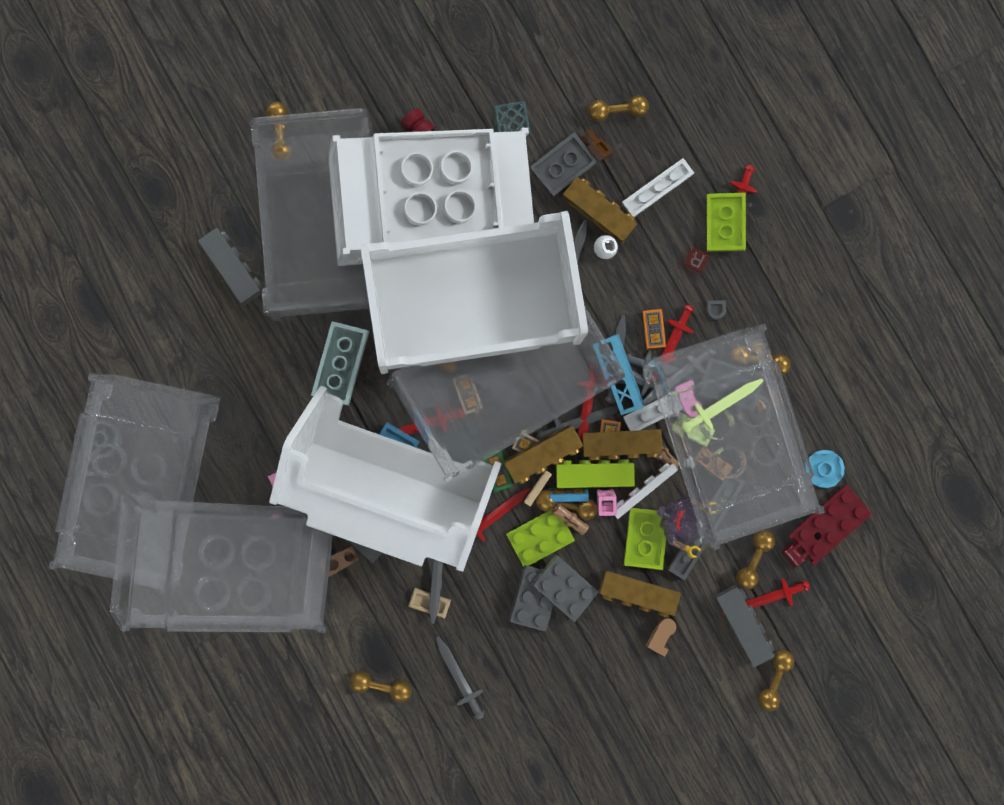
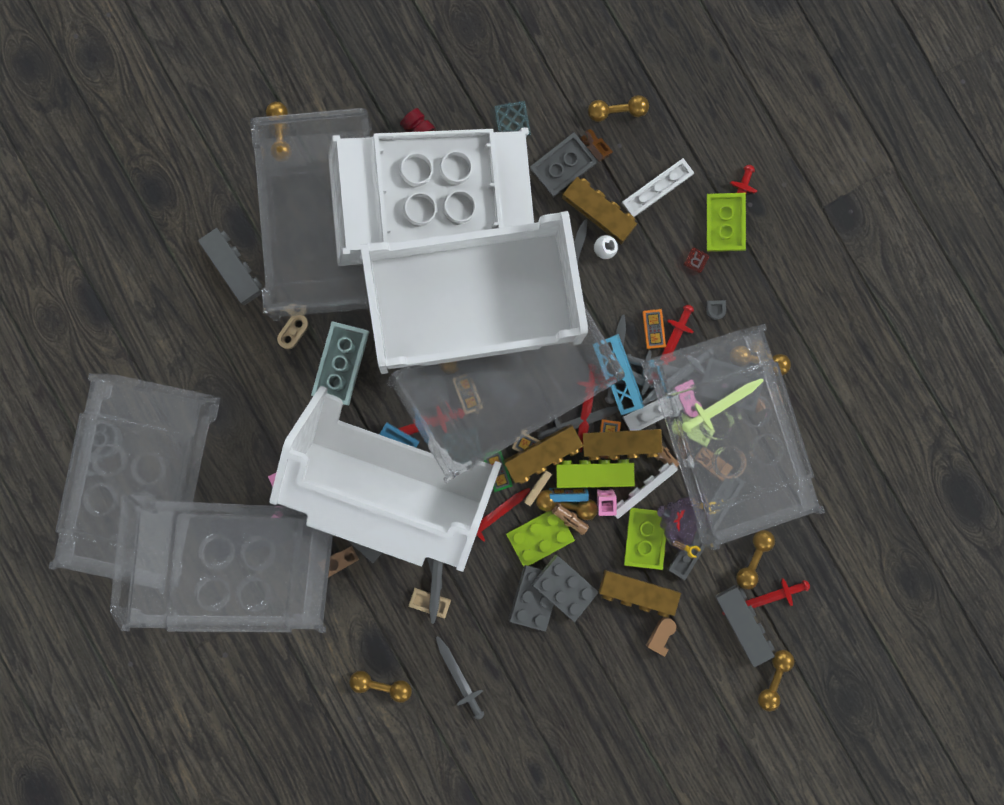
(292, 331): none -> tan plate
(827, 468): medium azure tile -> none
(841, 517): dark red hinge -> none

